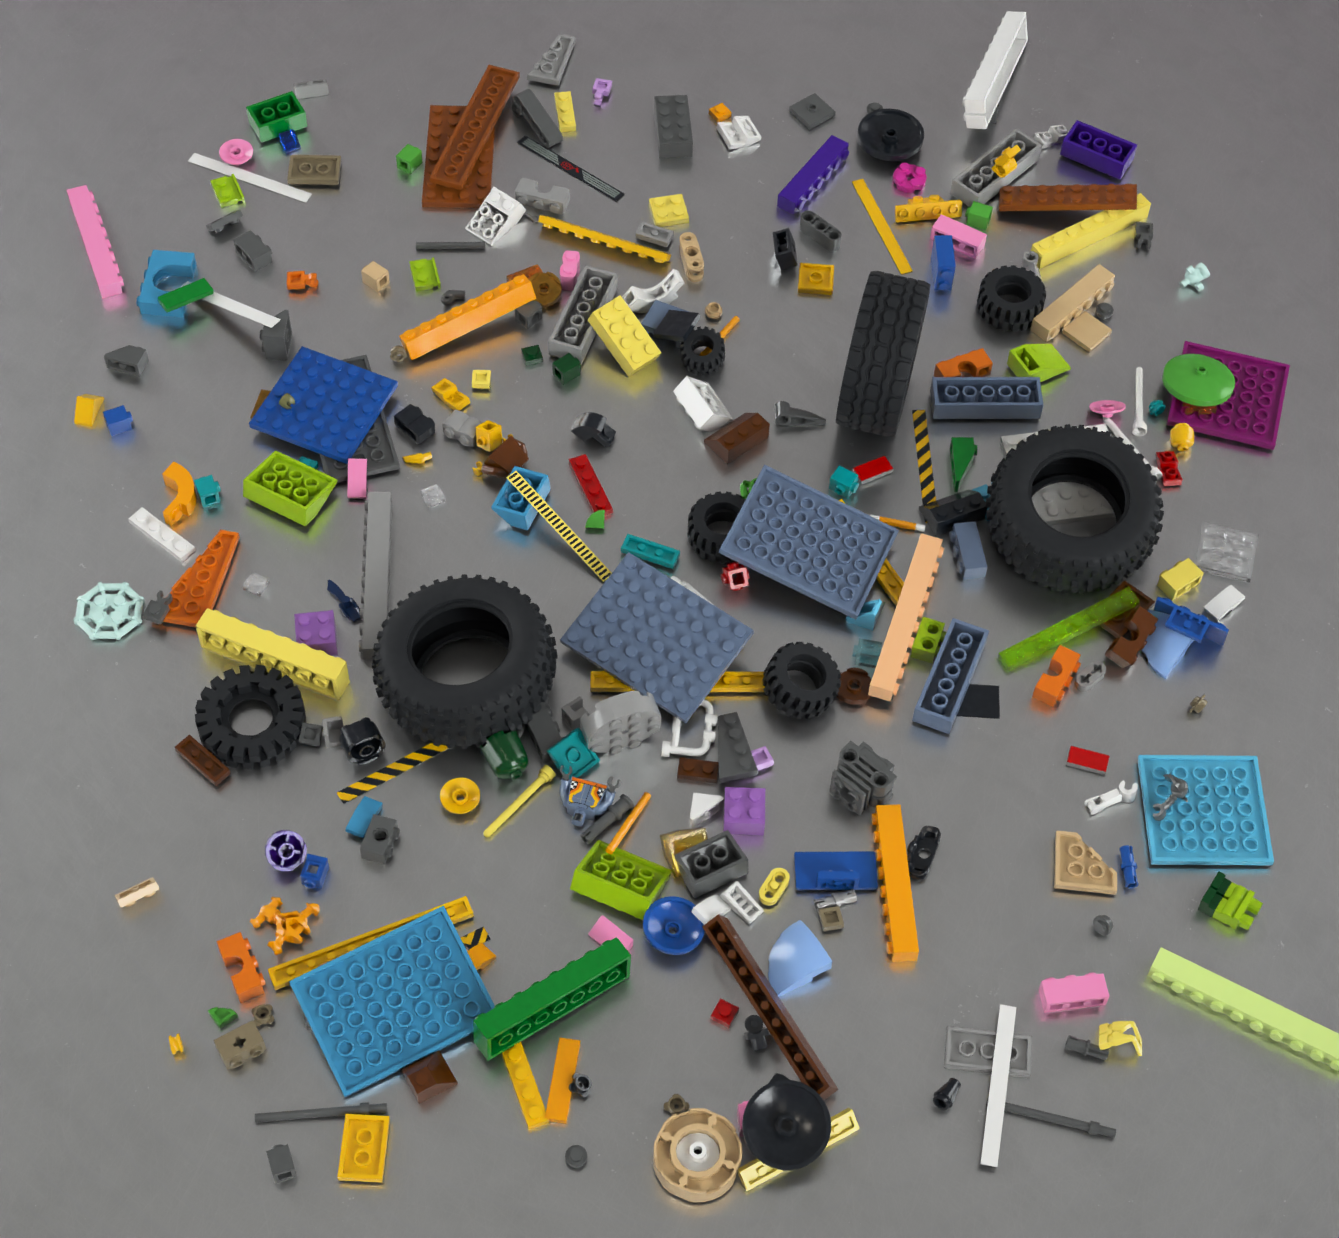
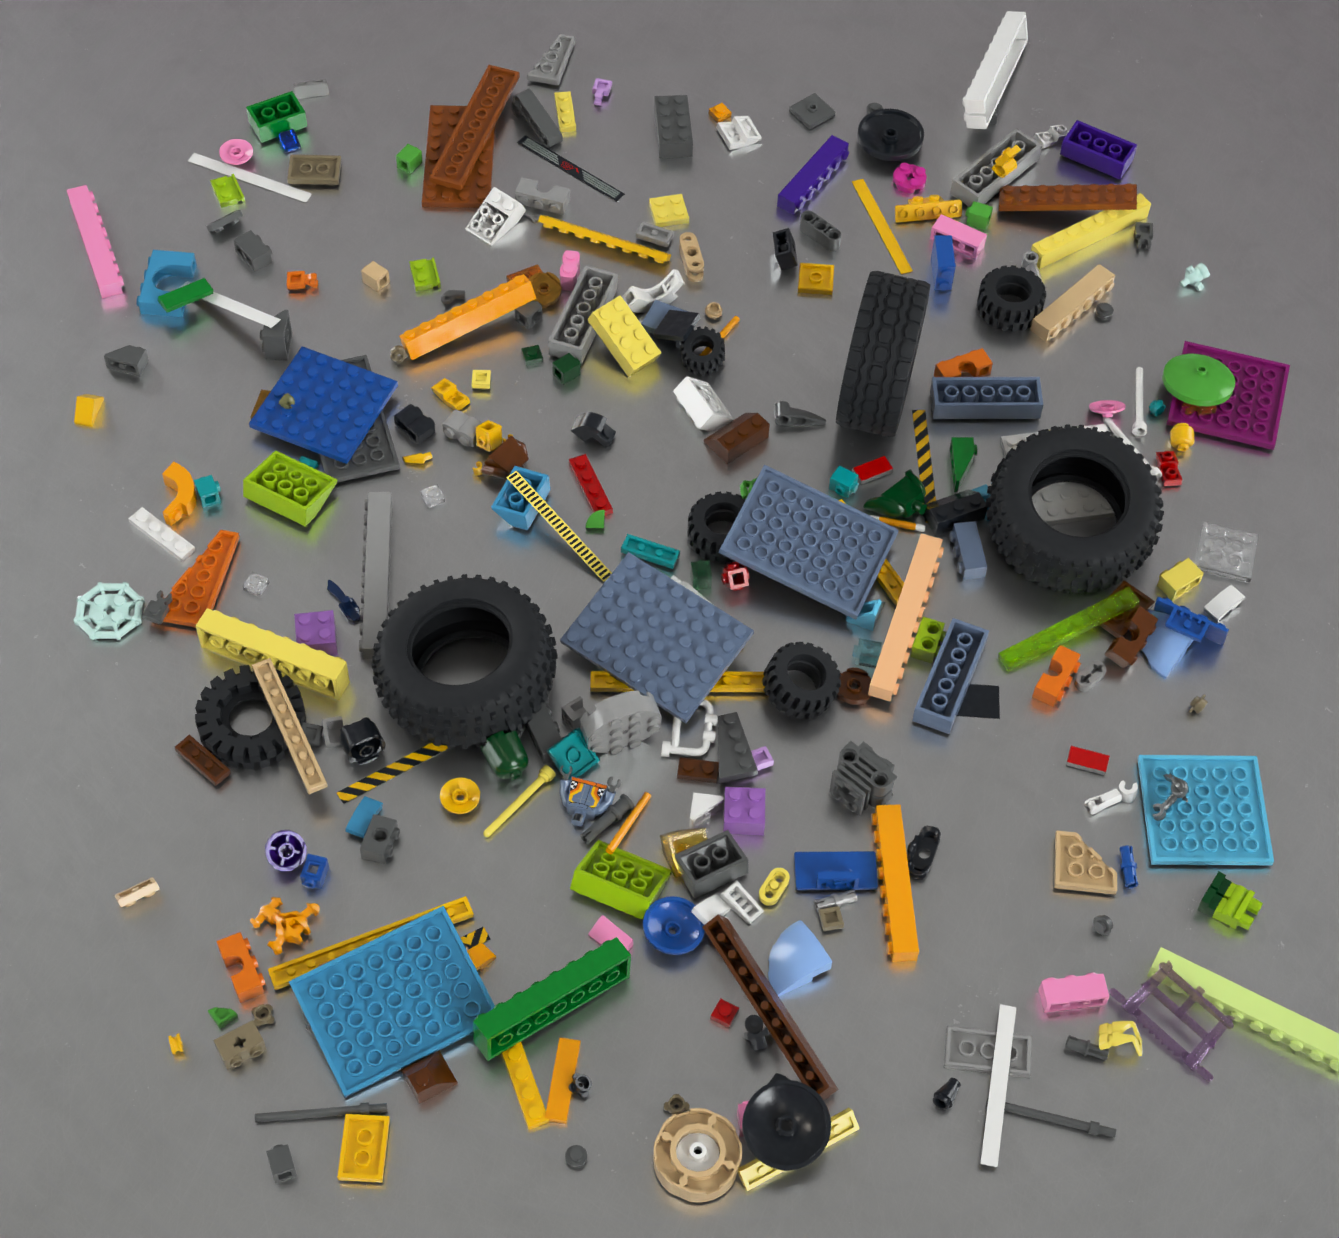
(118, 420): blue brick -> none
(289, 726): none -> tan plate
(357, 478): bright pink slope -> none
(450, 245): dark grey bar -> none
(701, 575): none -> clear green brick
(900, 499): none -> dark green torso
(1037, 361): lime slope -> none
(1087, 331): tan tile -> none
(1209, 1040): none -> clear purple piece

